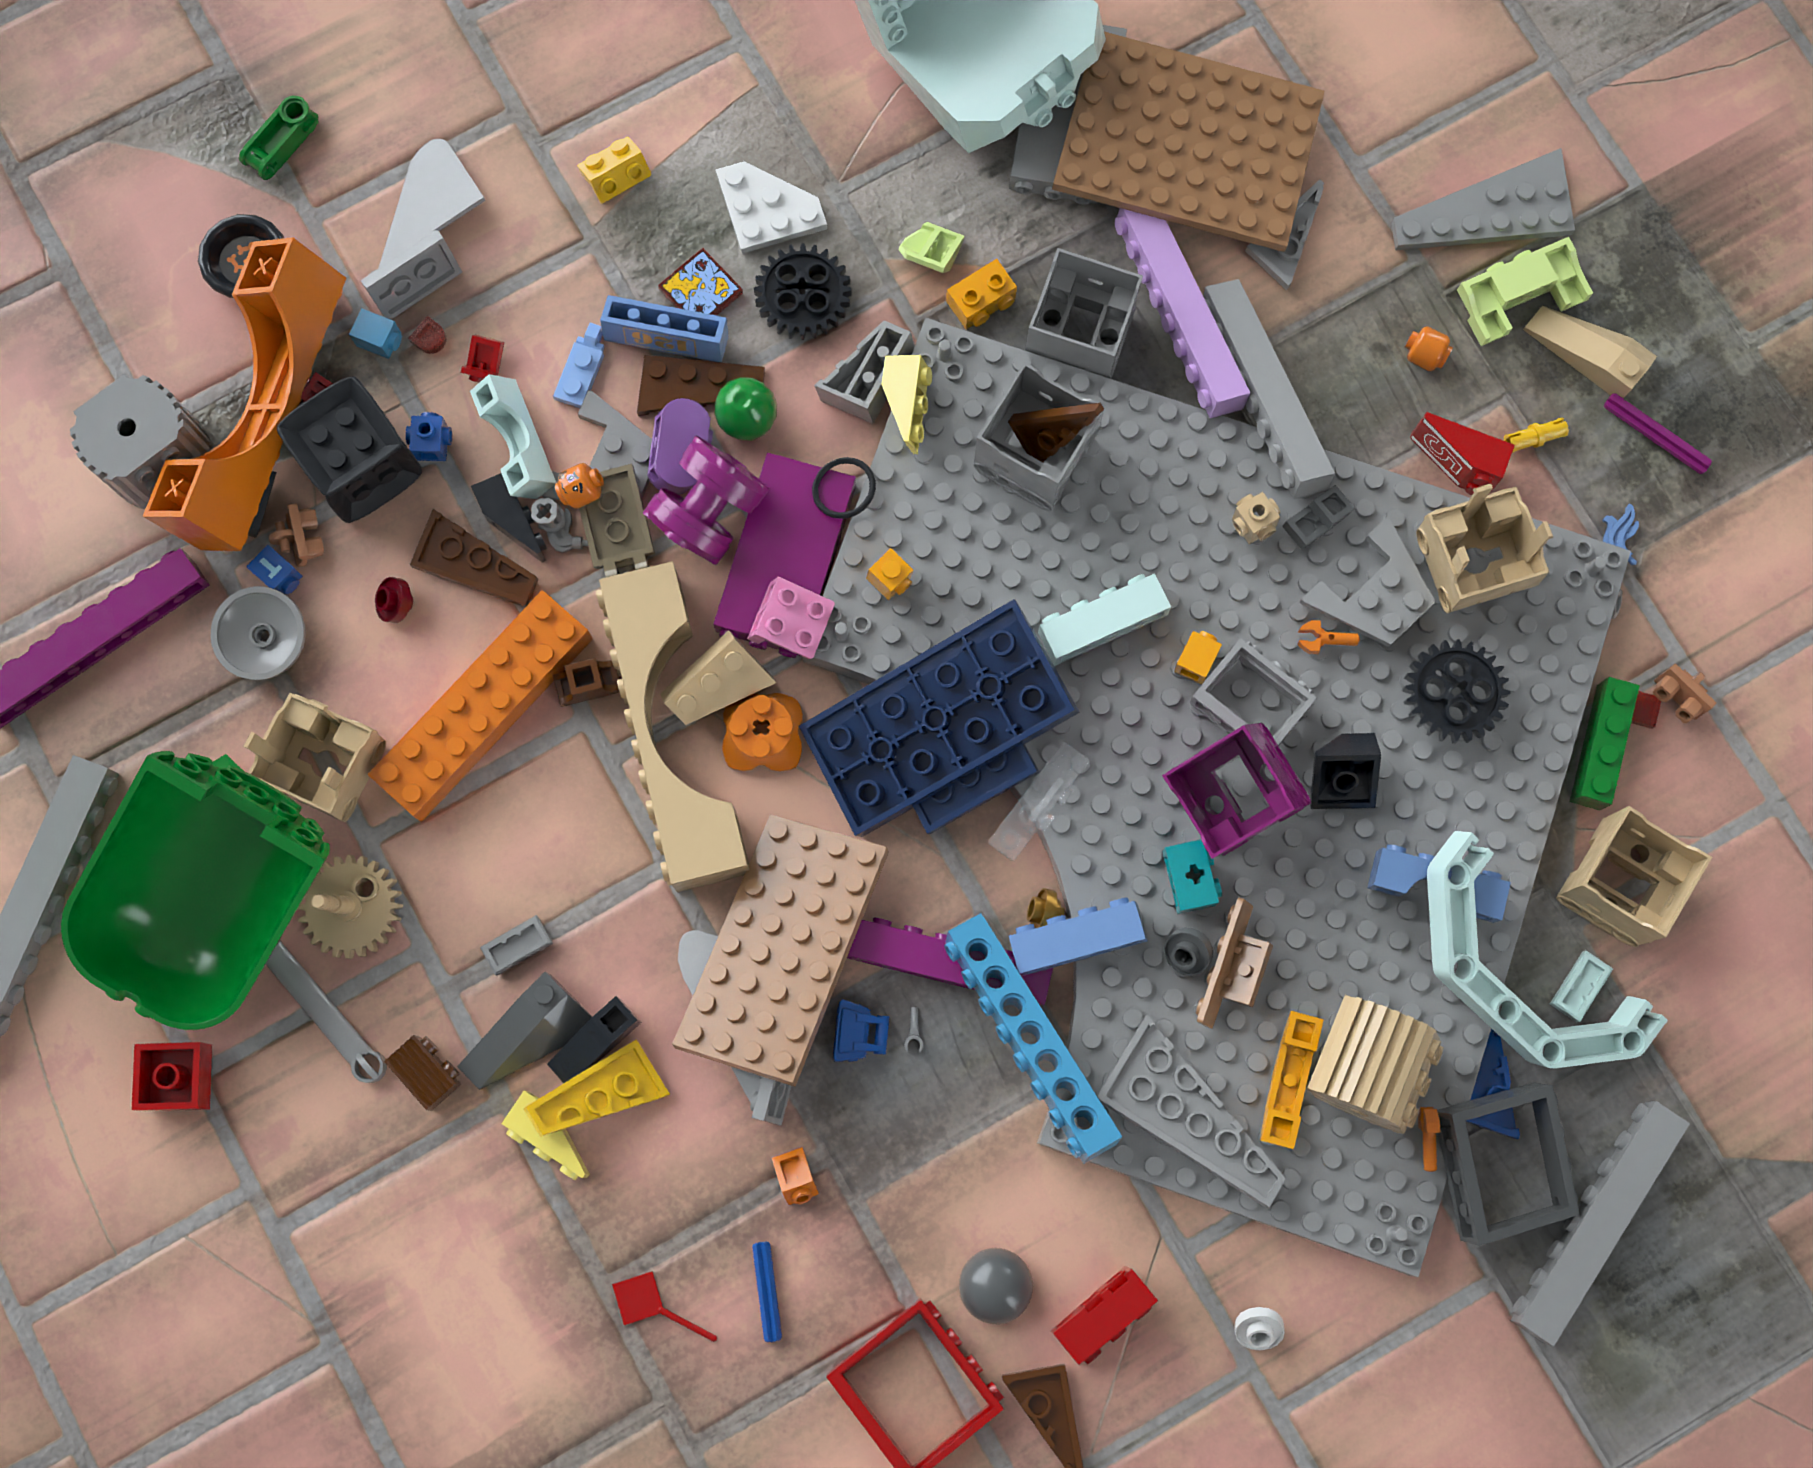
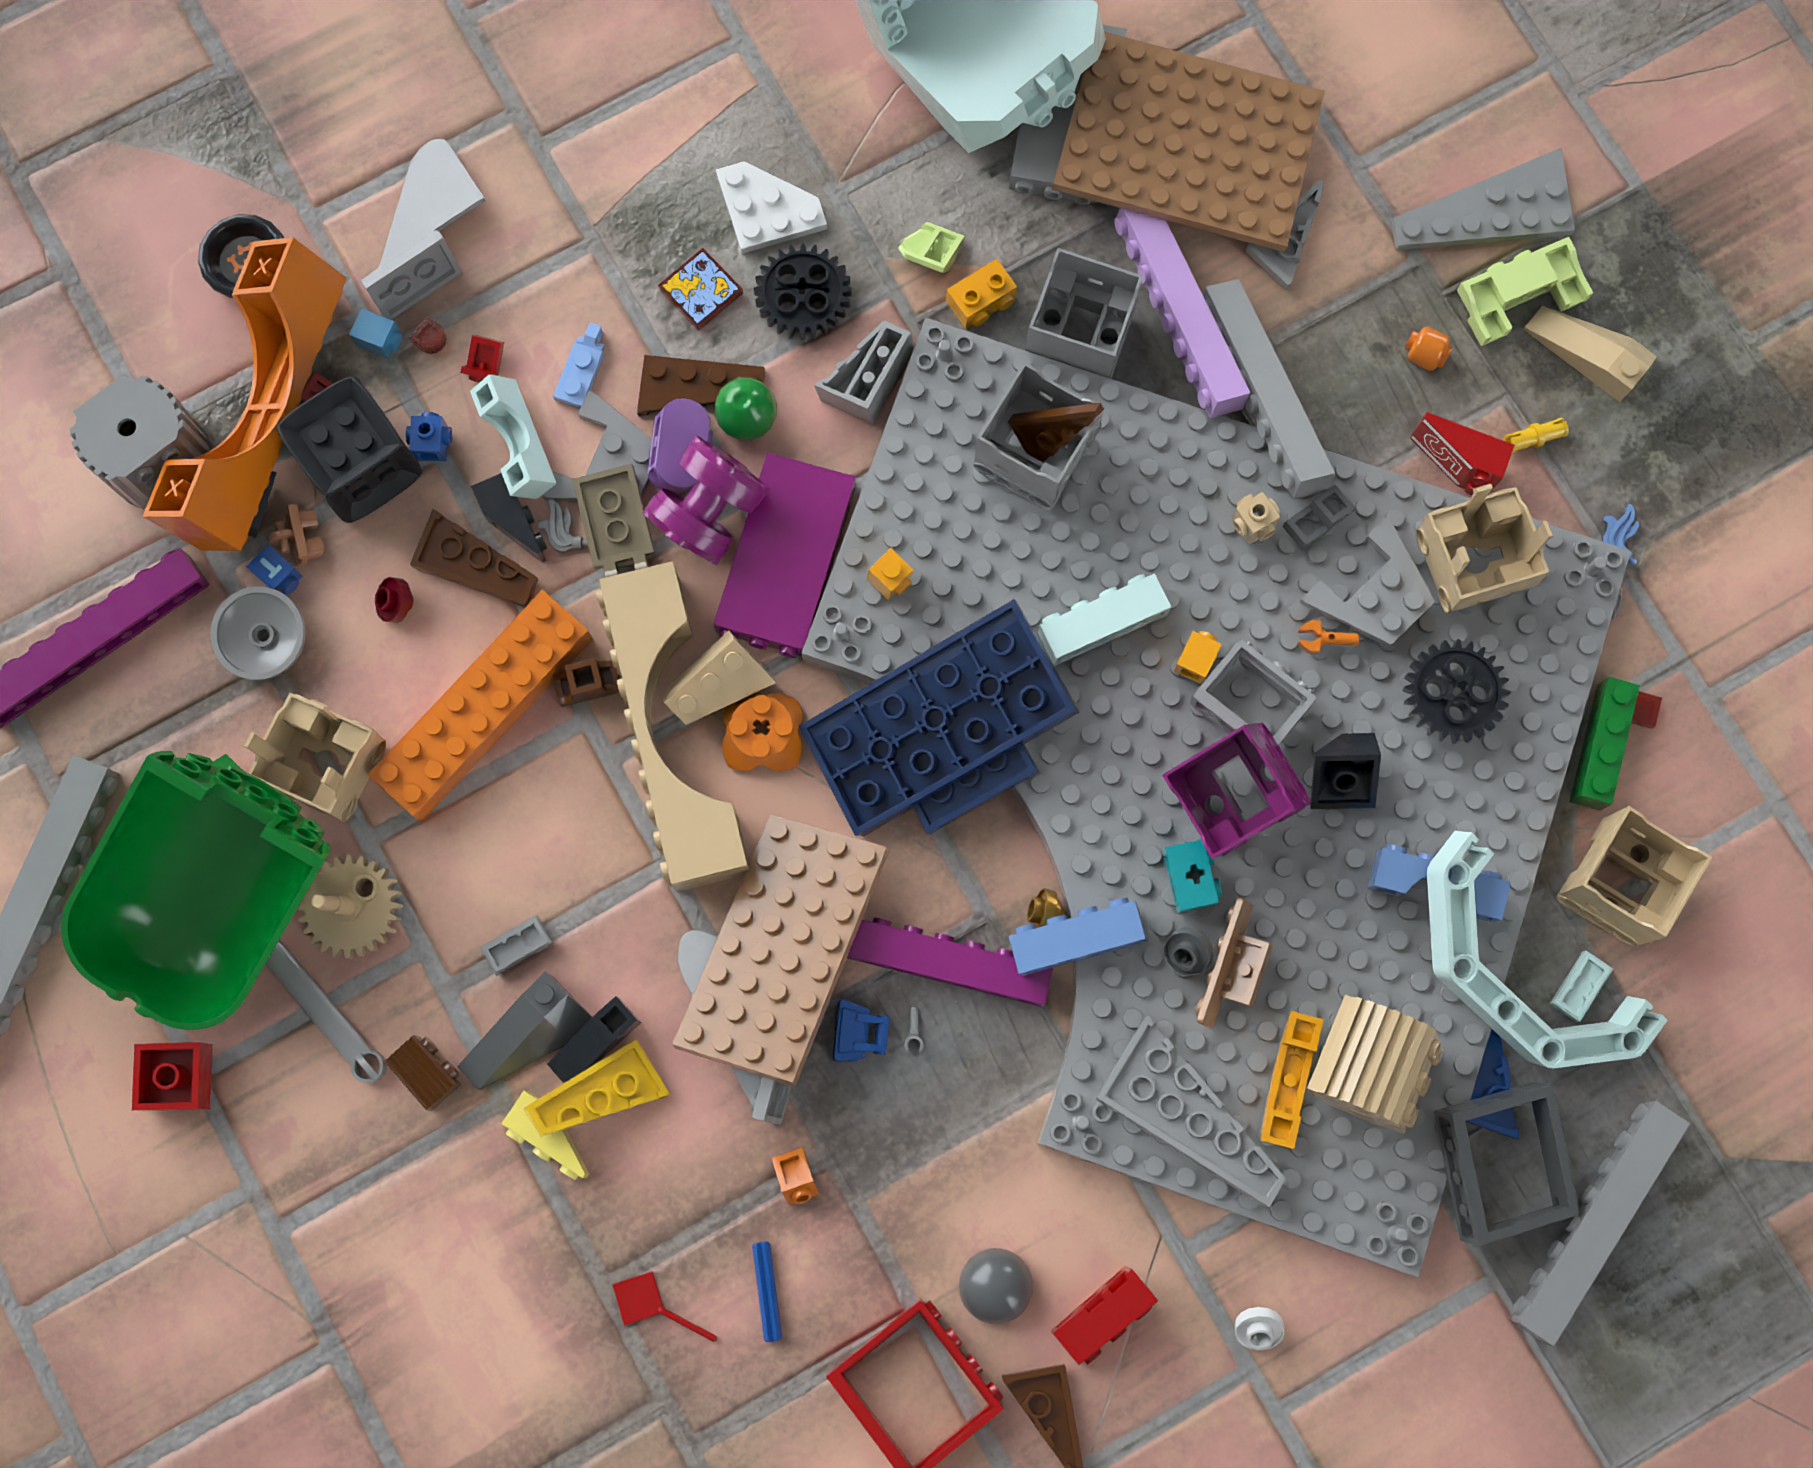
(279, 137): green piece -> none
(548, 523): light grey bush -> none
(579, 485): orange head -> none
(615, 169): yellow bracket -> none
(664, 328): medium blue brick -> none
(791, 618): bright pink bracket -> none
(842, 515): black tyre -> none
(905, 386): light yellow slope -> none
(978, 936): dark azure brick -> none
(1039, 800): clear bracket -> none
(1429, 1125): orange bar -> none
(1657, 433): magenta axle -> none
(1685, 691): nougat hips -> none

